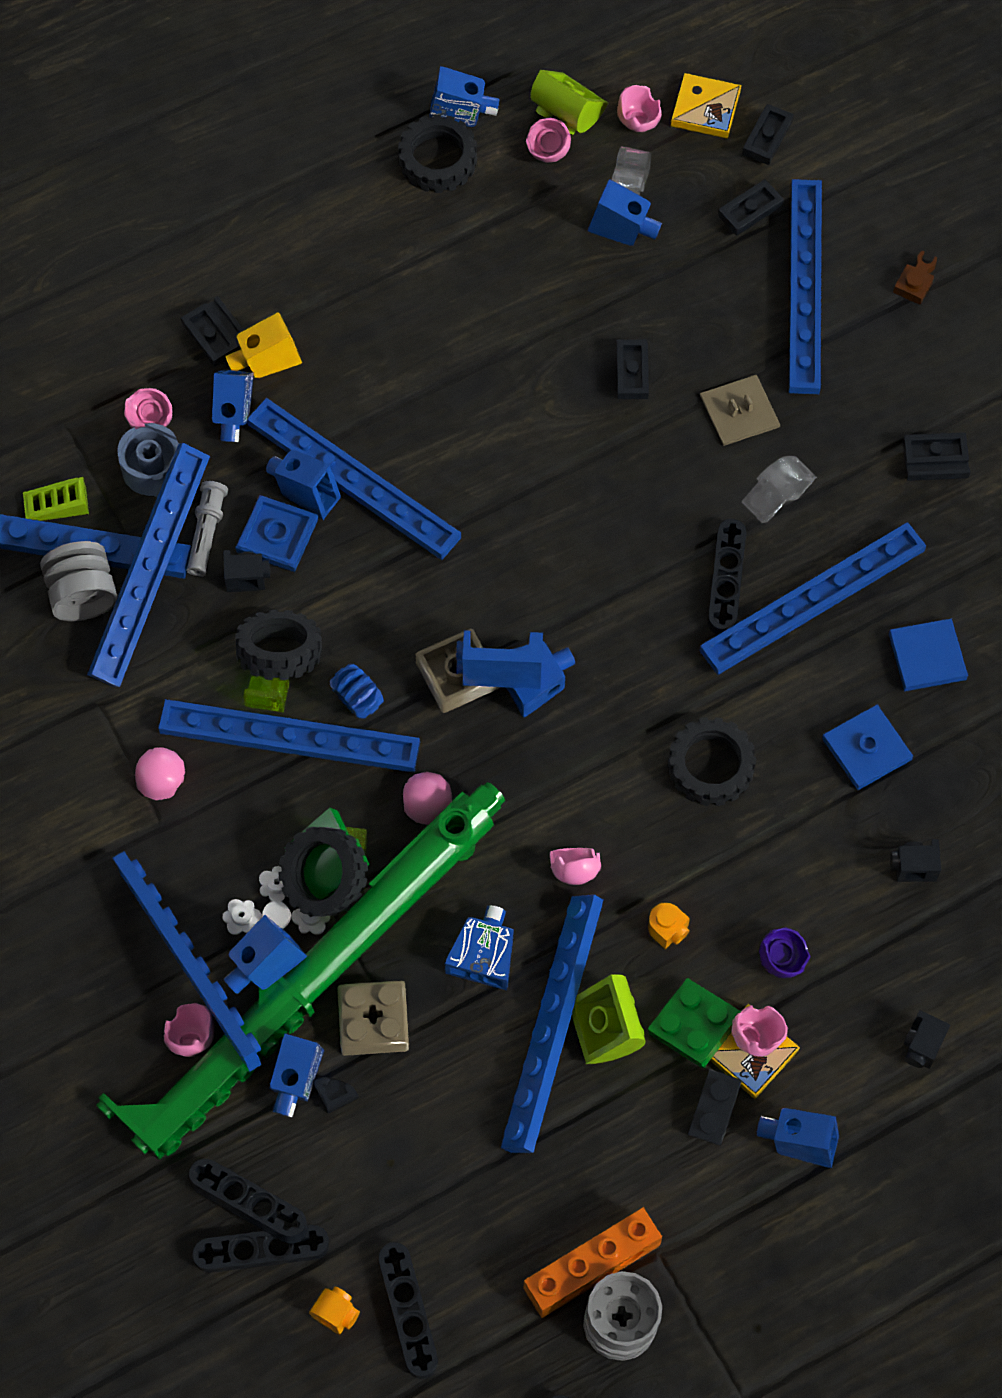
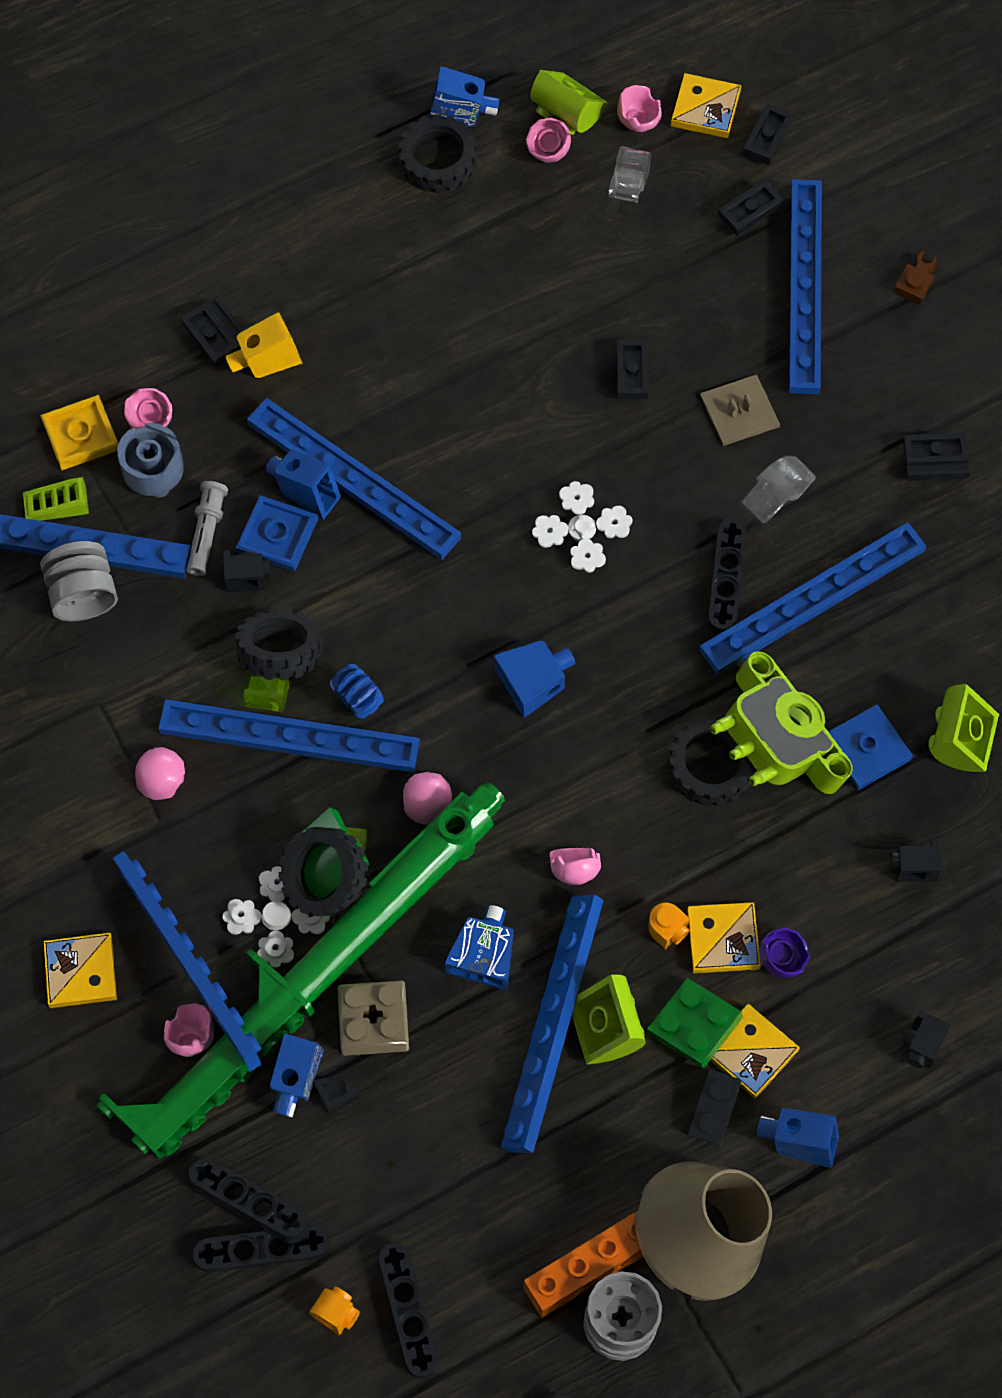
(80, 432): none -> yellow tile
(80, 970): none -> tile
(148, 565): blue plate -> none
(232, 388): blue torso -> none
(263, 956): blue torso -> none
(436, 667): dark tan brick -> none
(500, 666): blue panel -> none
(582, 527): none -> white plant
(622, 216): blue torso -> none
(683, 1243): none -> dark tan cone
(723, 937): none -> tile
(759, 1030): bright pink hair -> none
(777, 733): none -> lime piece
(928, 654): blue tile -> none
(964, 730): none -> lime brick

